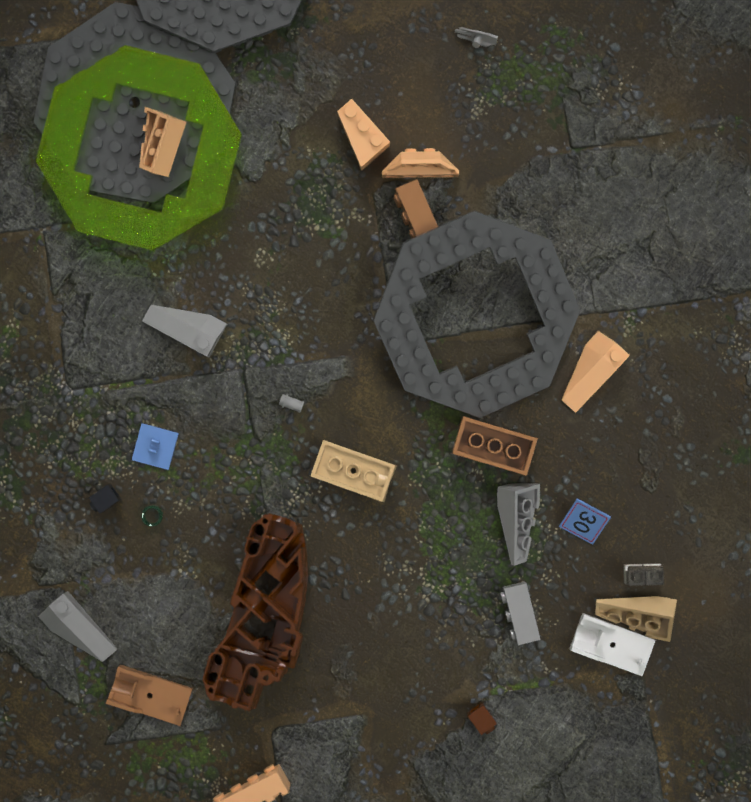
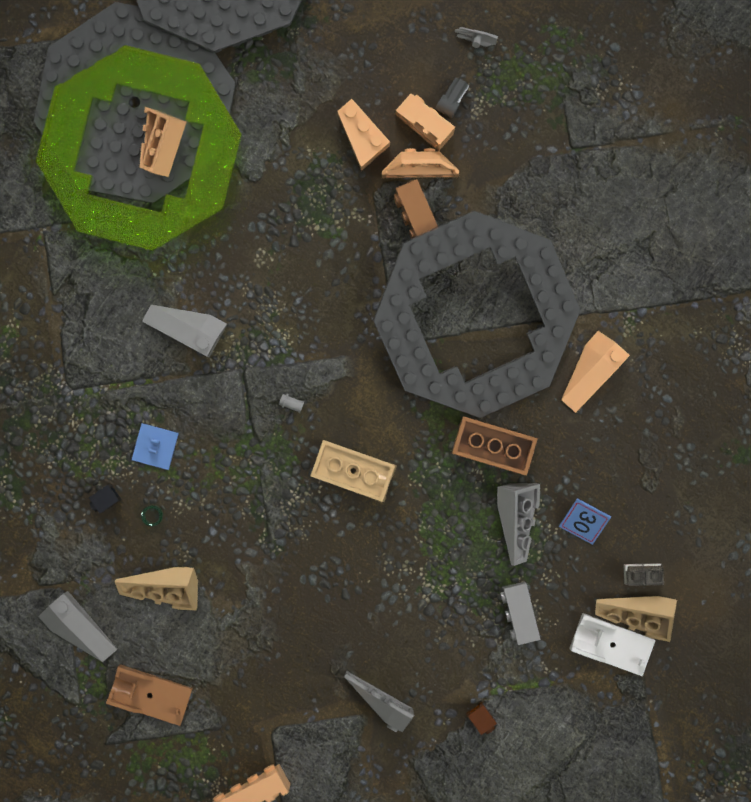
(171, 586): none -> tan wedge
(286, 604): reddish brown piece -> none
(390, 709): none -> light grey wedge
(425, 121): none -> light nougat wedge
(450, 101): none -> dark grey piece

